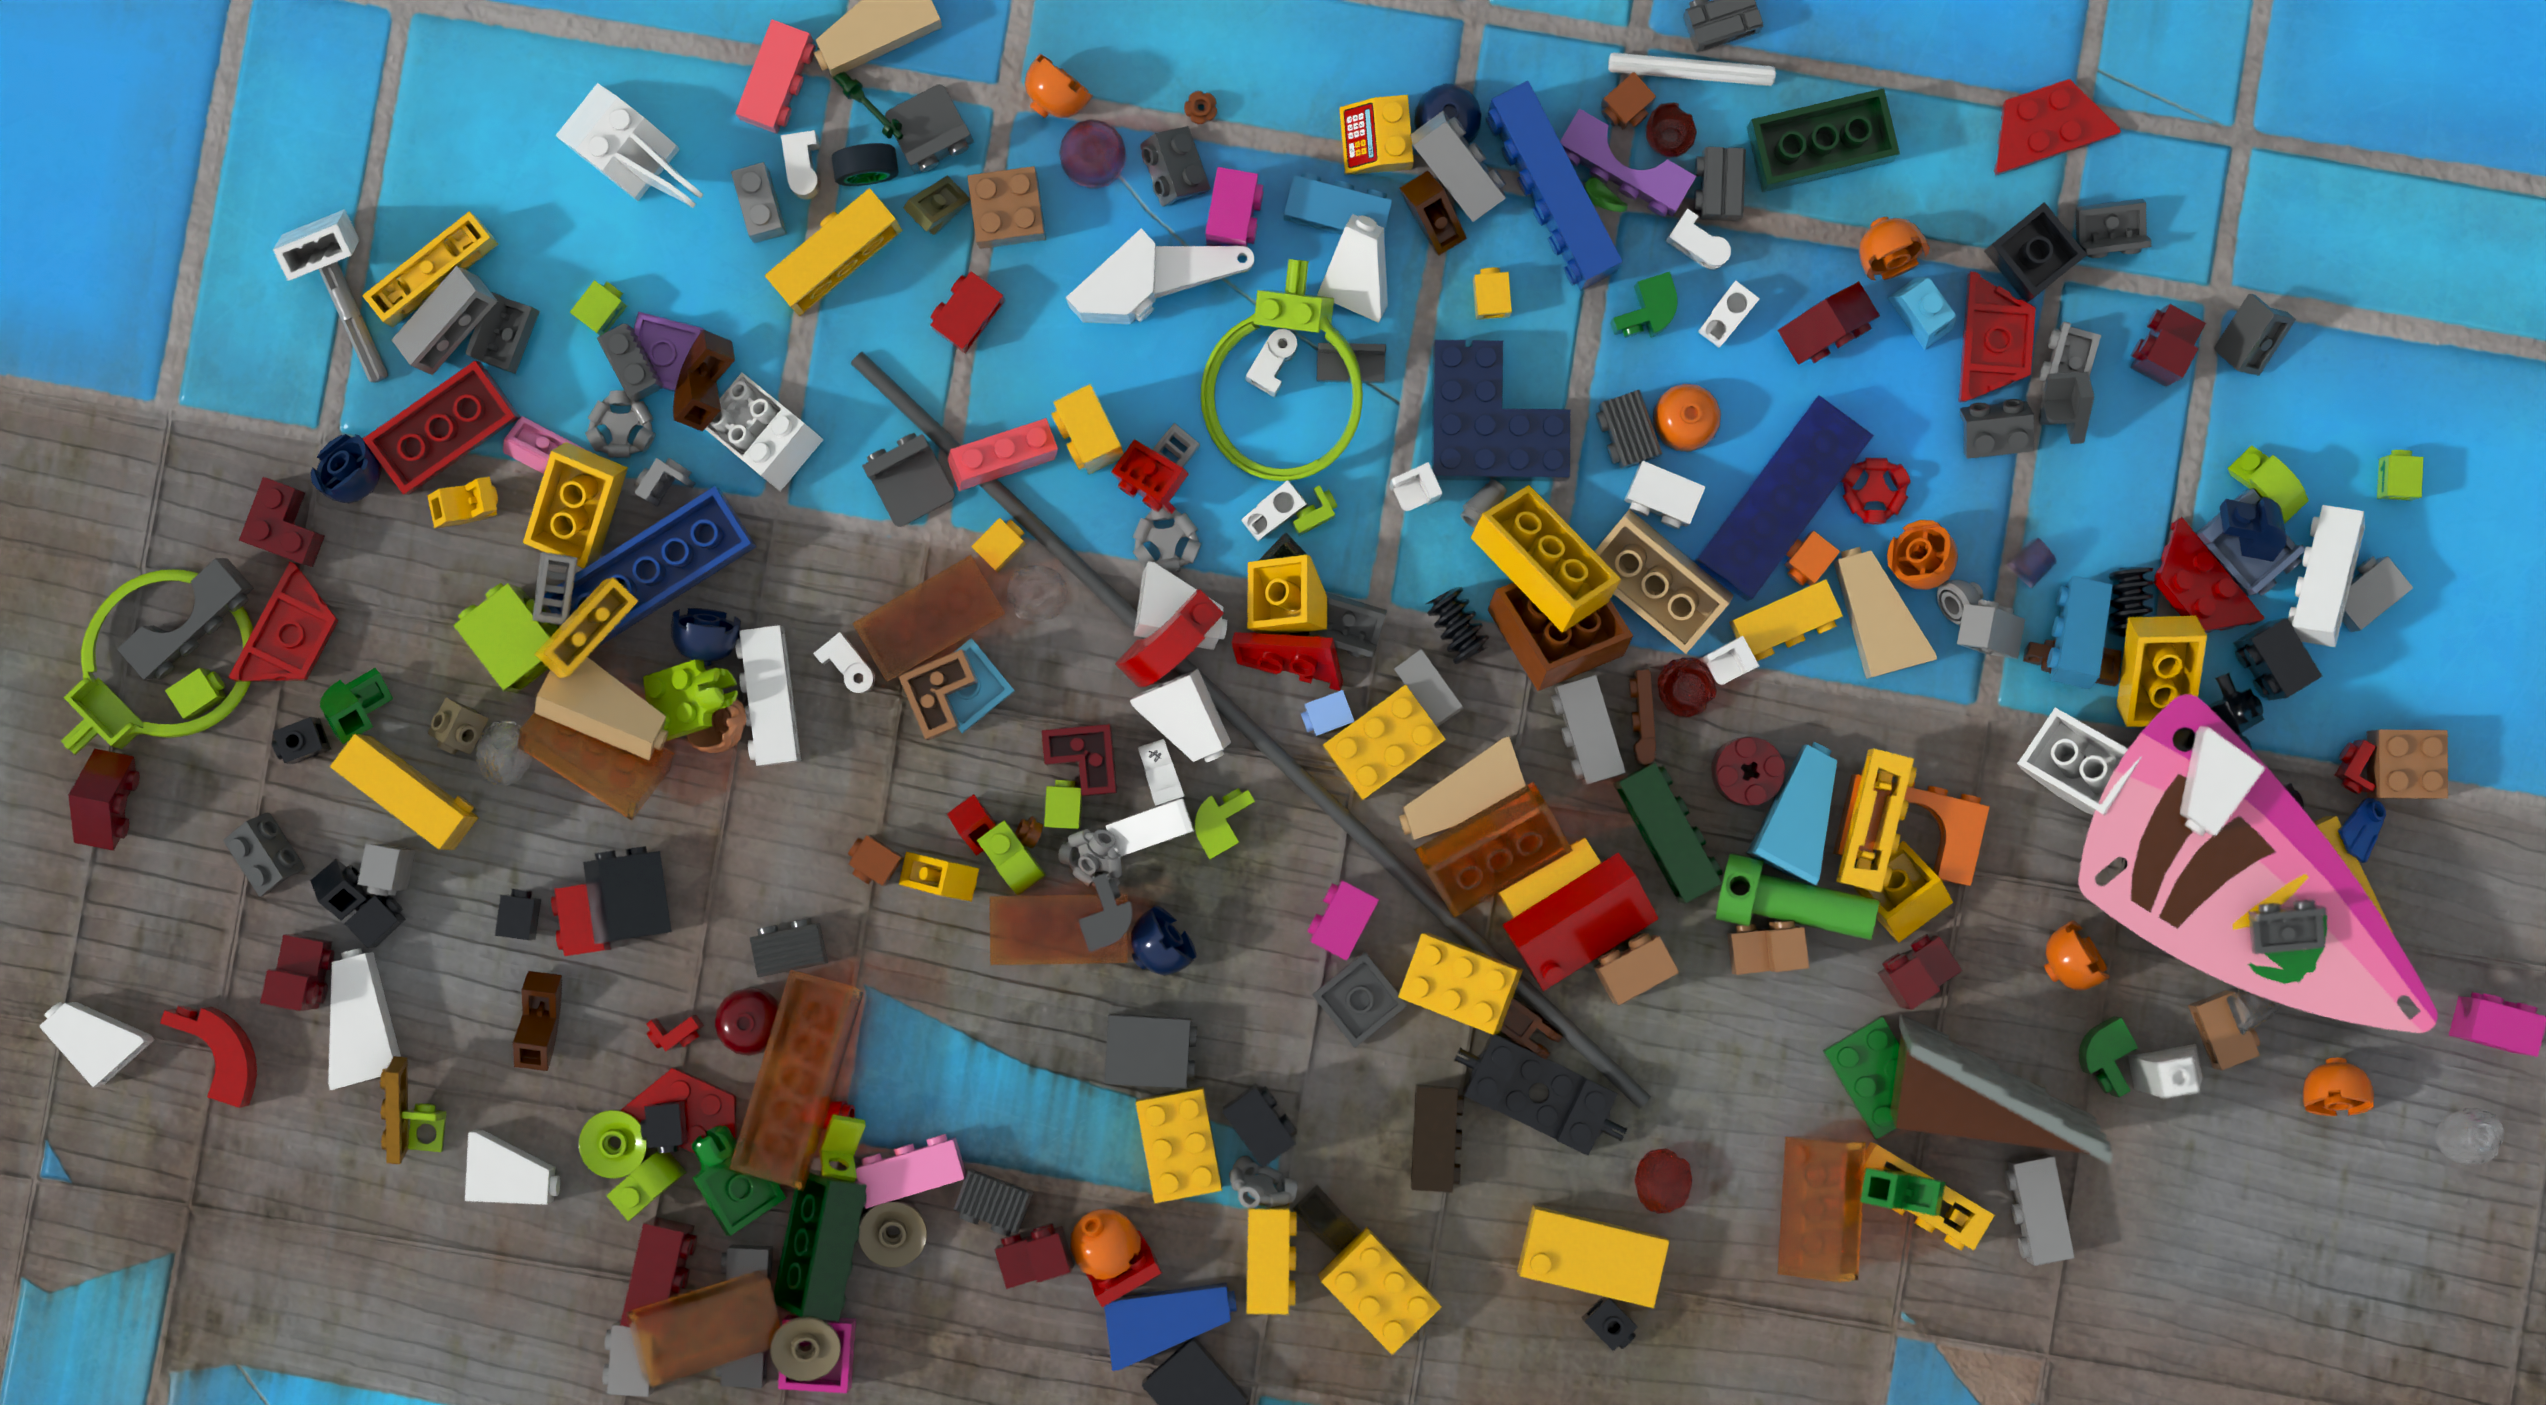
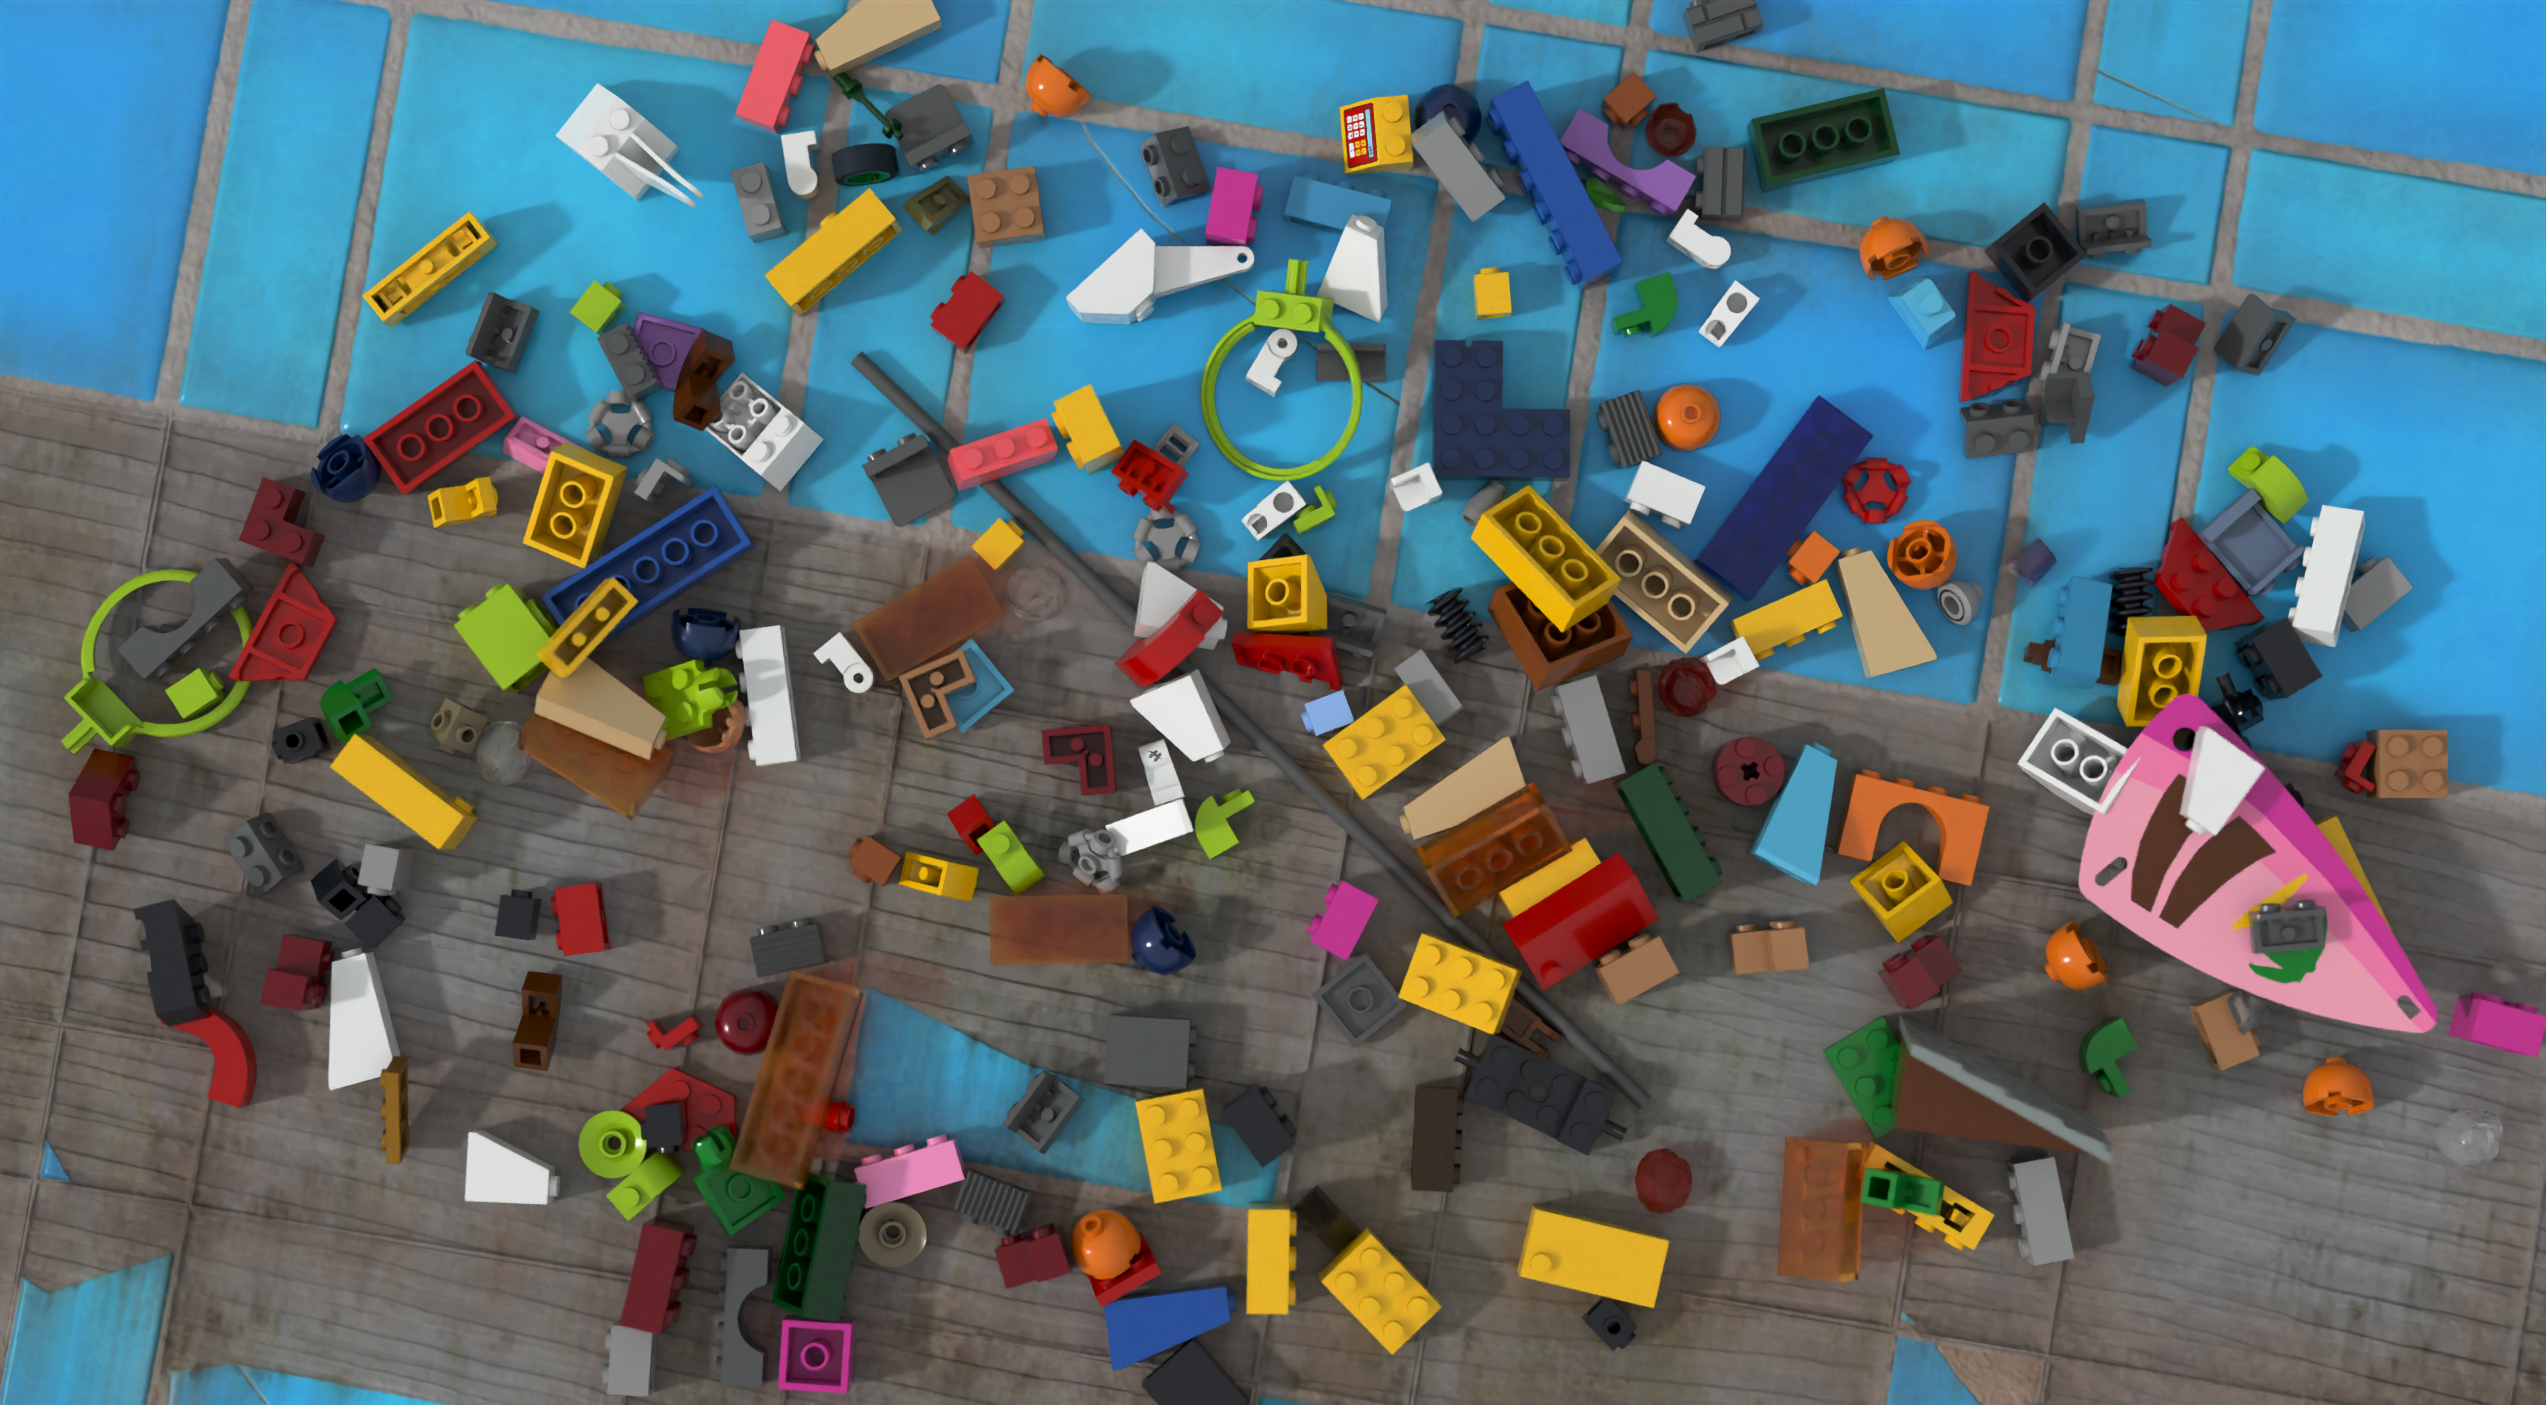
(93, 1040): white slope -> none
(176, 963): none -> black wedge
(316, 245): white brick -> none
(353, 322): light grey axle -> none
(425, 1114): lime bracket -> none
(444, 320): light grey brick -> none
(543, 573): light grey slope -> none
(626, 895): black brick -> none
(704, 1328): clear orange brick -> none
(809, 1361): dark tan dish -> none
(840, 1146): lime bracket -> none
(1029, 831): dark orange plate -> none
(1043, 1111): none -> dark grey bracket
(1063, 805): lime brick -> none
(1092, 154): clear pink cylinder -> none
(1112, 922): dark grey brick -> none
(1201, 116): dark orange plate -> none
(1261, 1186): light grey piece -> none
(1433, 212): reddish brown slope -> none
(1692, 69): white axle -> none
(1792, 901): bright green piece -> none
(1829, 322): dark red brick -> none
(1894, 809): yellow brick -> none
(1991, 629): light grey brick -> none
(2049, 124): red wing -> none
(2167, 1071): white slope -> none
(2257, 526): dark blue brick -> none
(2362, 828): blue piece -> none
(2400, 476): lime brick -> none

